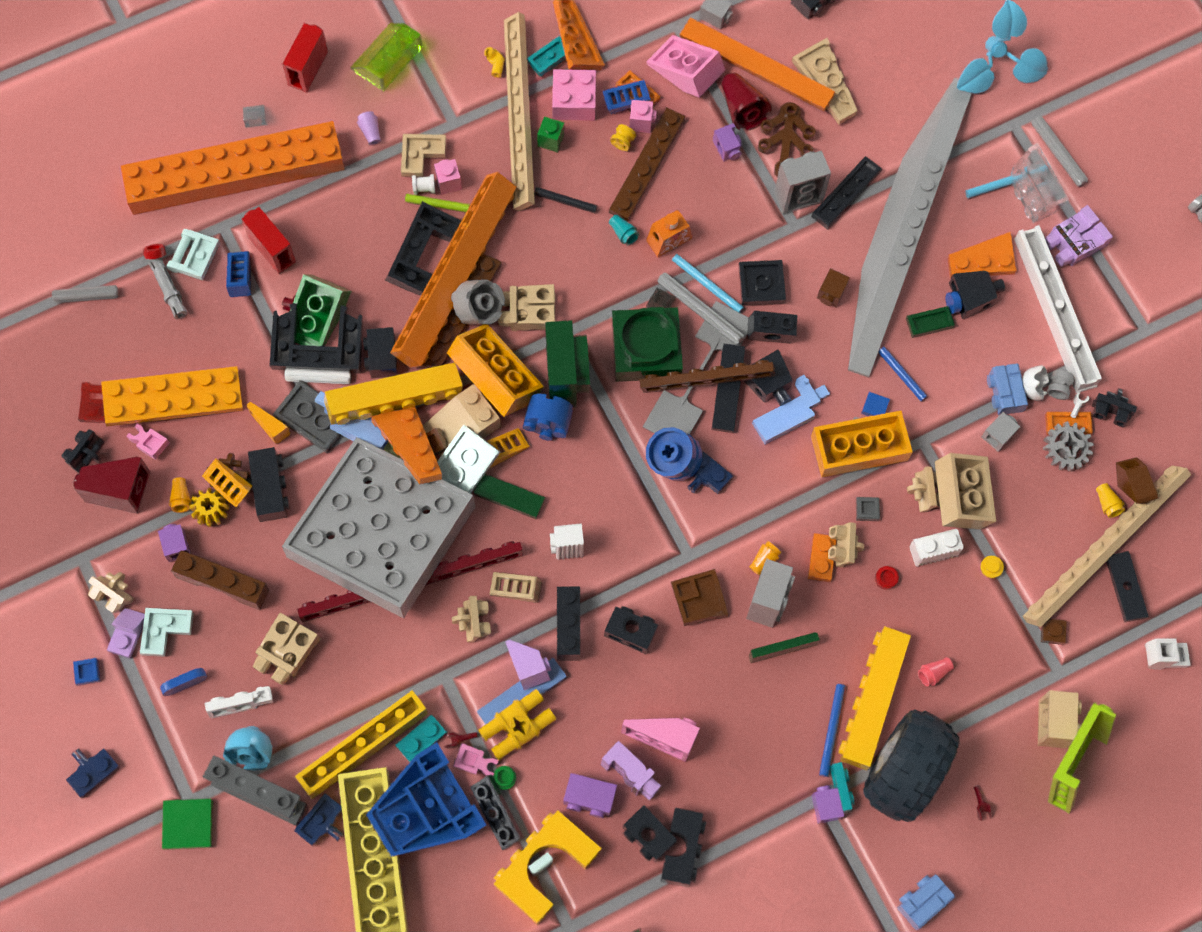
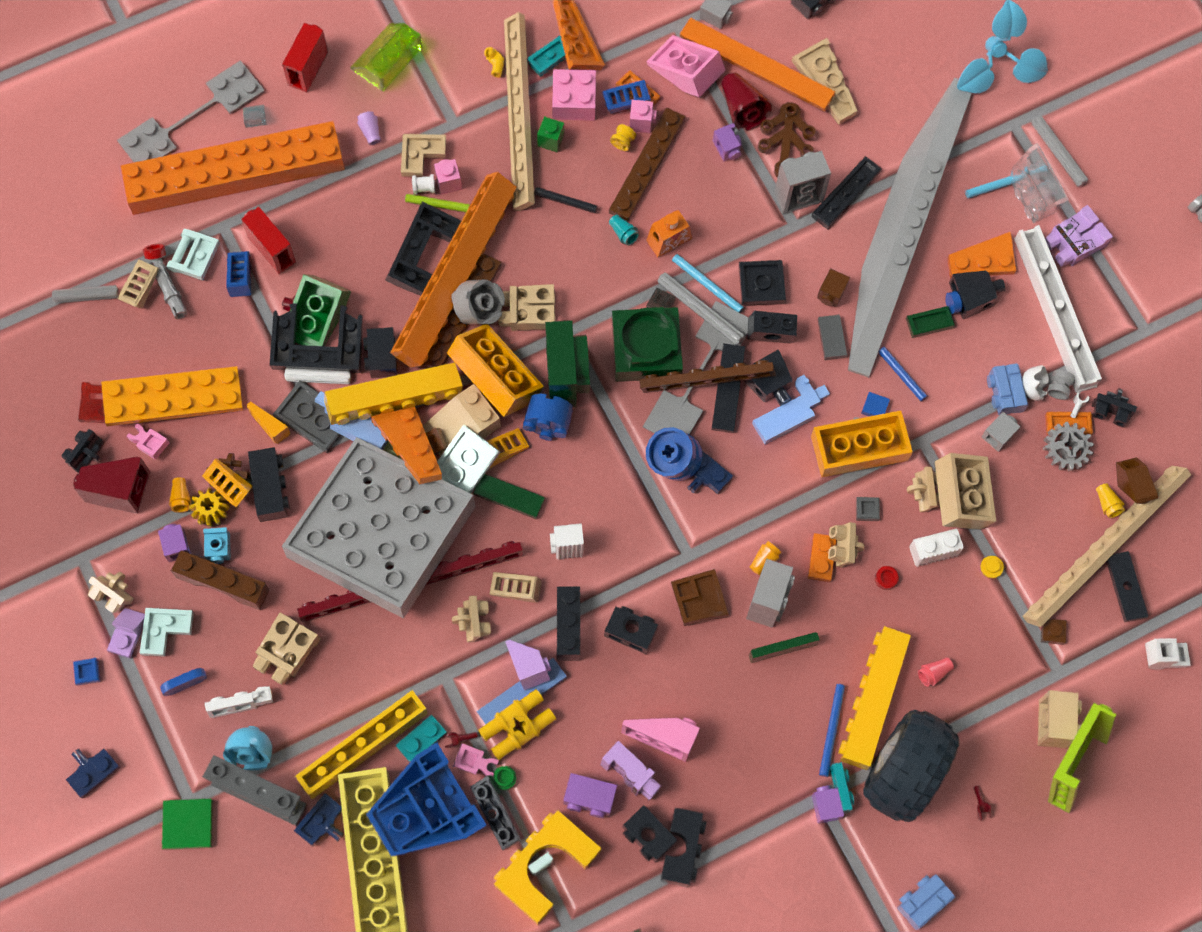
(132, 280): none -> tan slope
(214, 536): none -> medium azure brick
(230, 88): none -> light grey hinge
(832, 337): none -> dark grey tile

